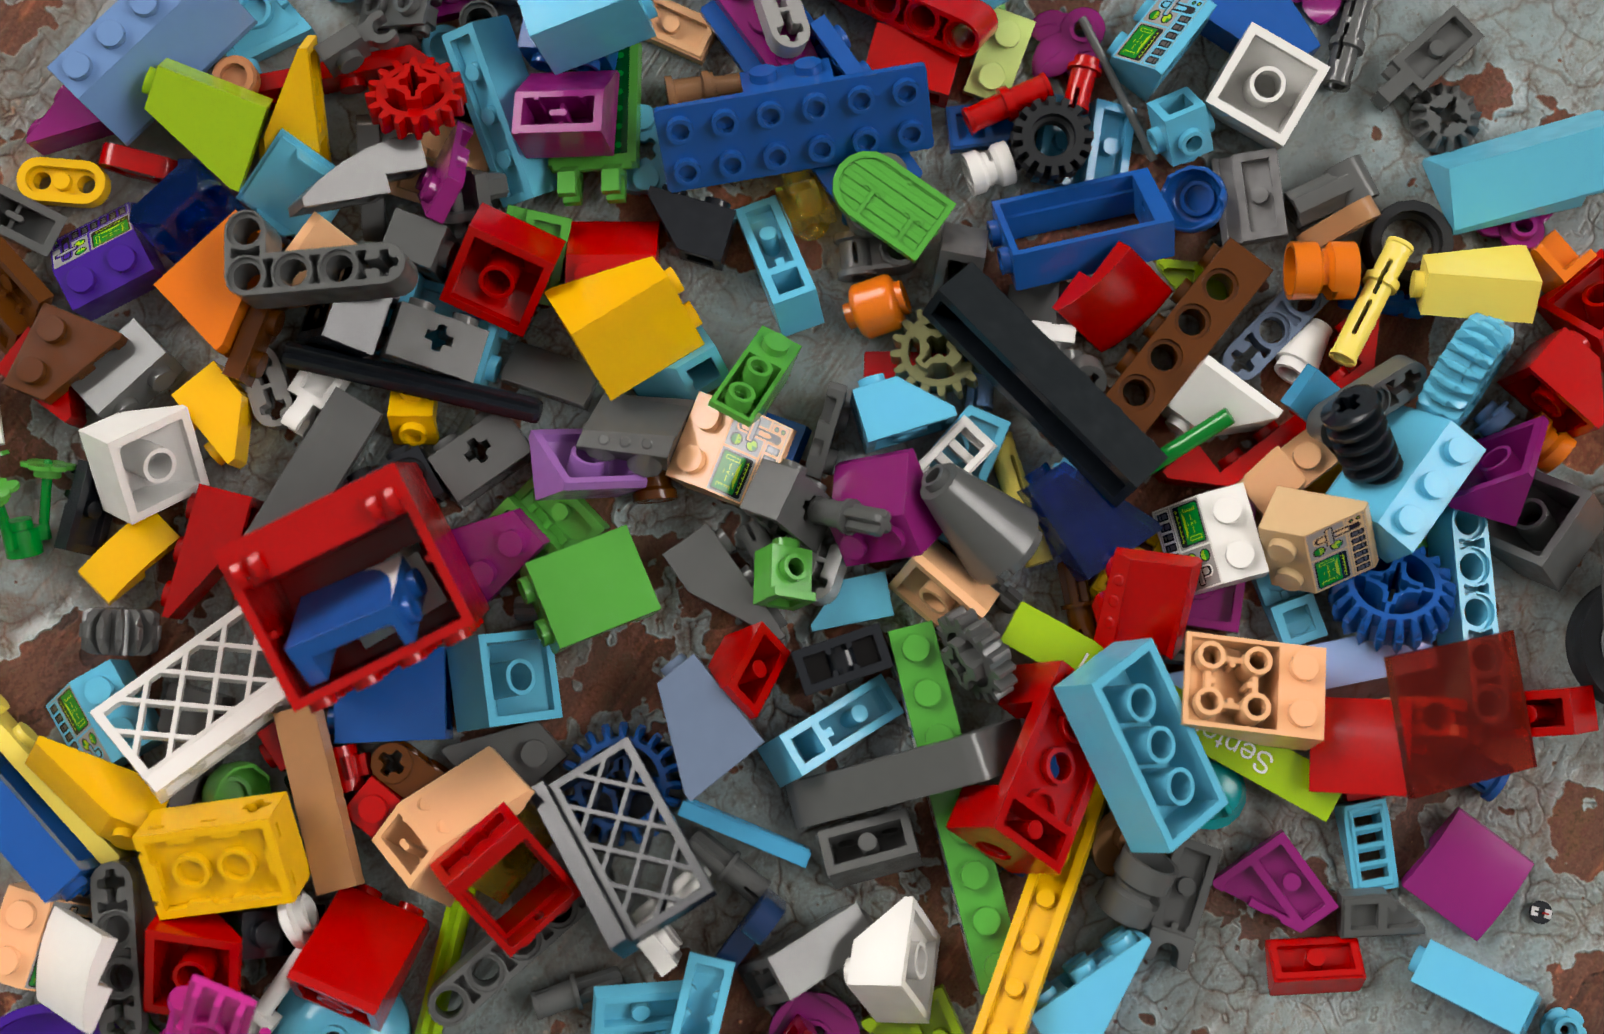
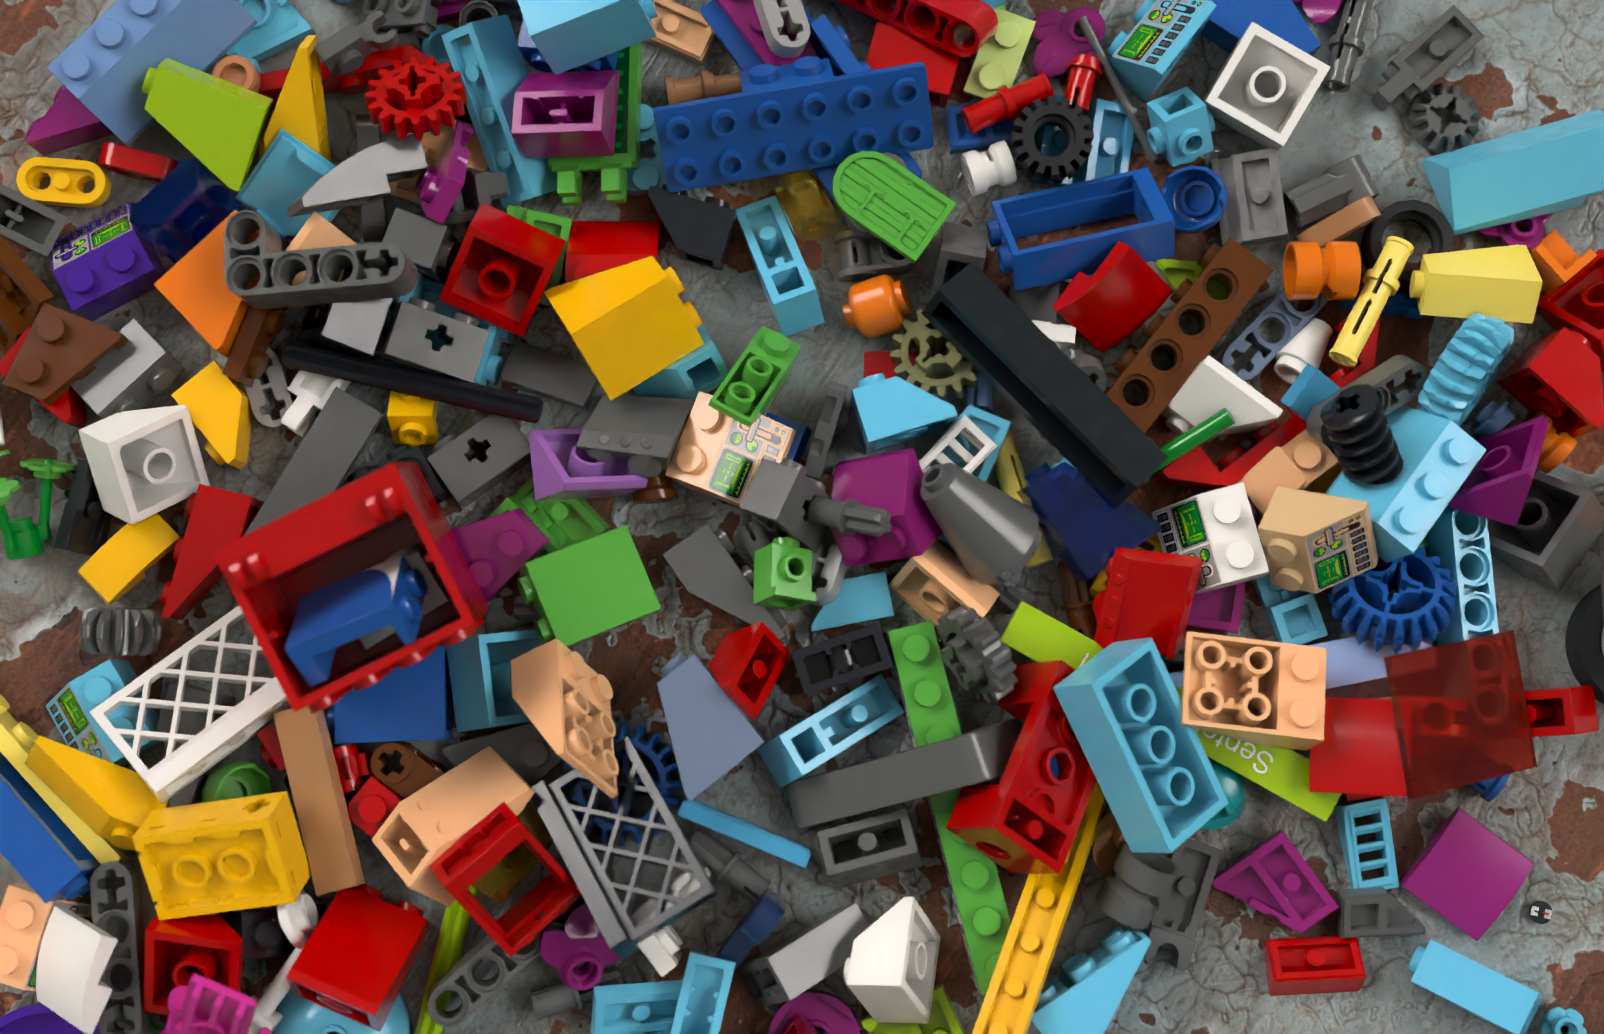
(569, 709): none -> light nougat slope
(574, 944): none -> magenta plate

